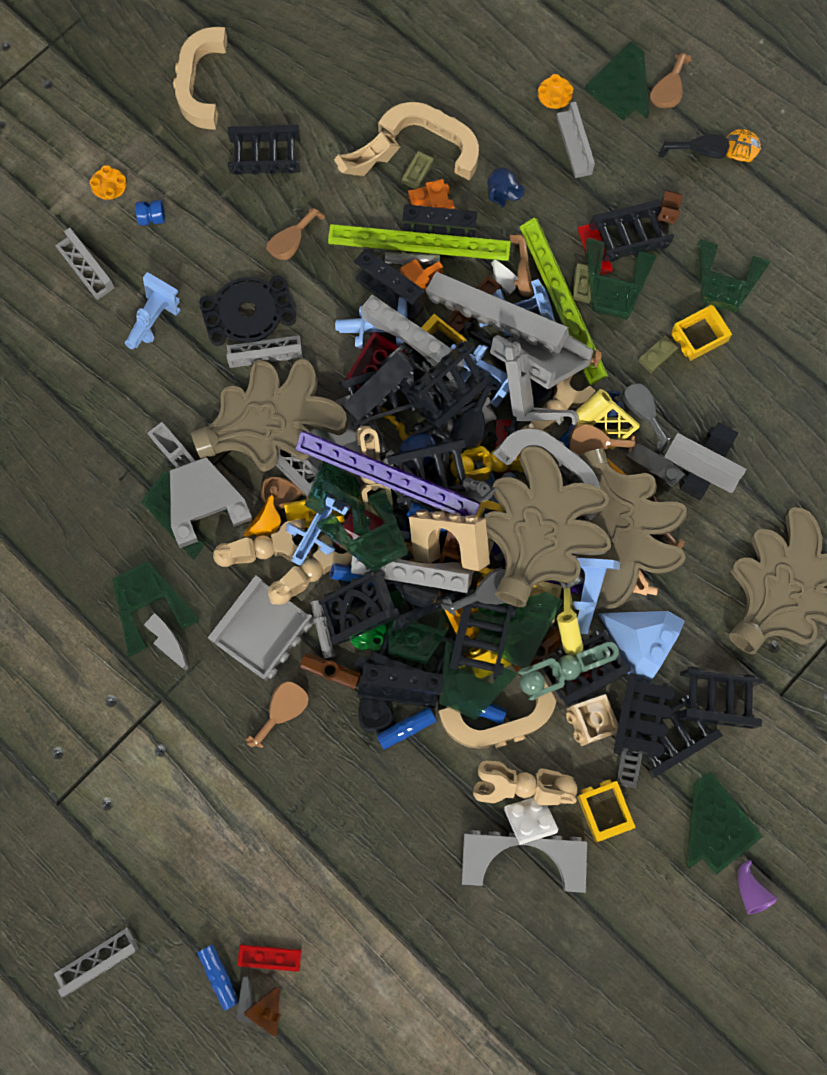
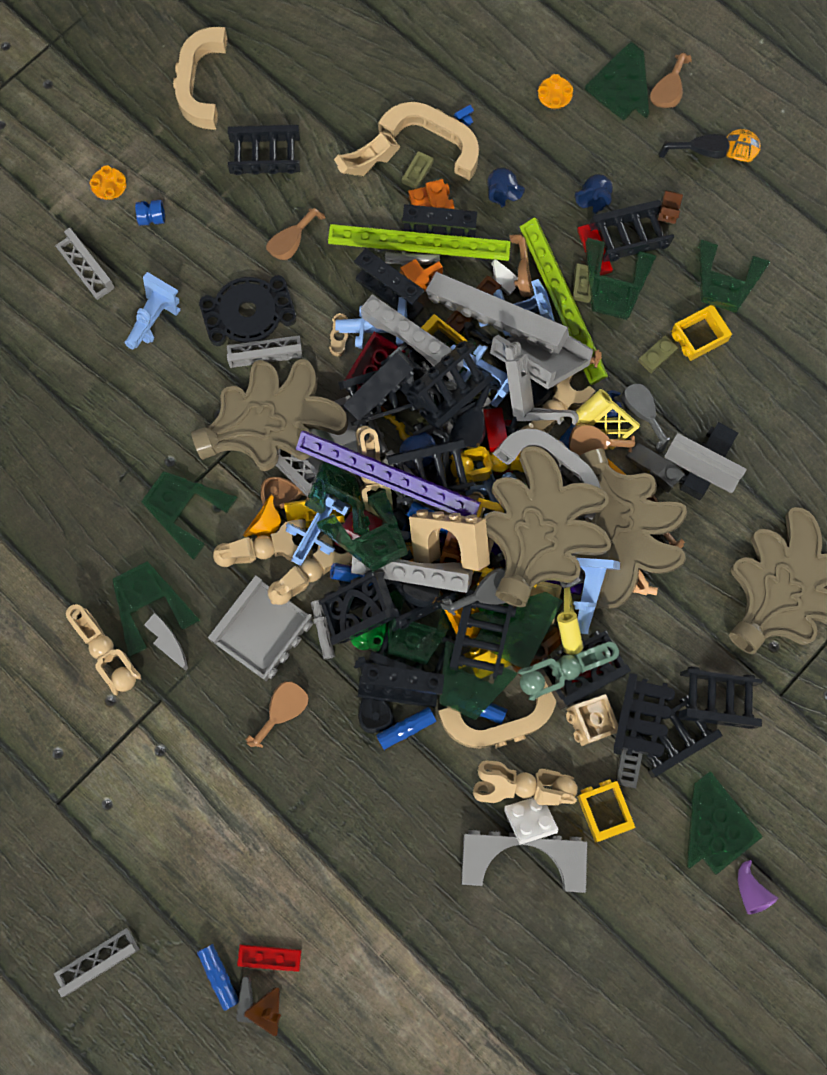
(103, 649): none -> tan piece
(170, 446): light grey slope -> none
(200, 492): light grey wedge -> none
(318, 666): reddish brown piece -> none
(338, 347): none -> tan piece
(464, 115): none -> blue tile
(478, 490): dark grey hinge -> none
(494, 427): none -> red tile
(576, 141): light grey fence -> none
(595, 193): none -> dark blue hair
(643, 638): light blue wedge -> none

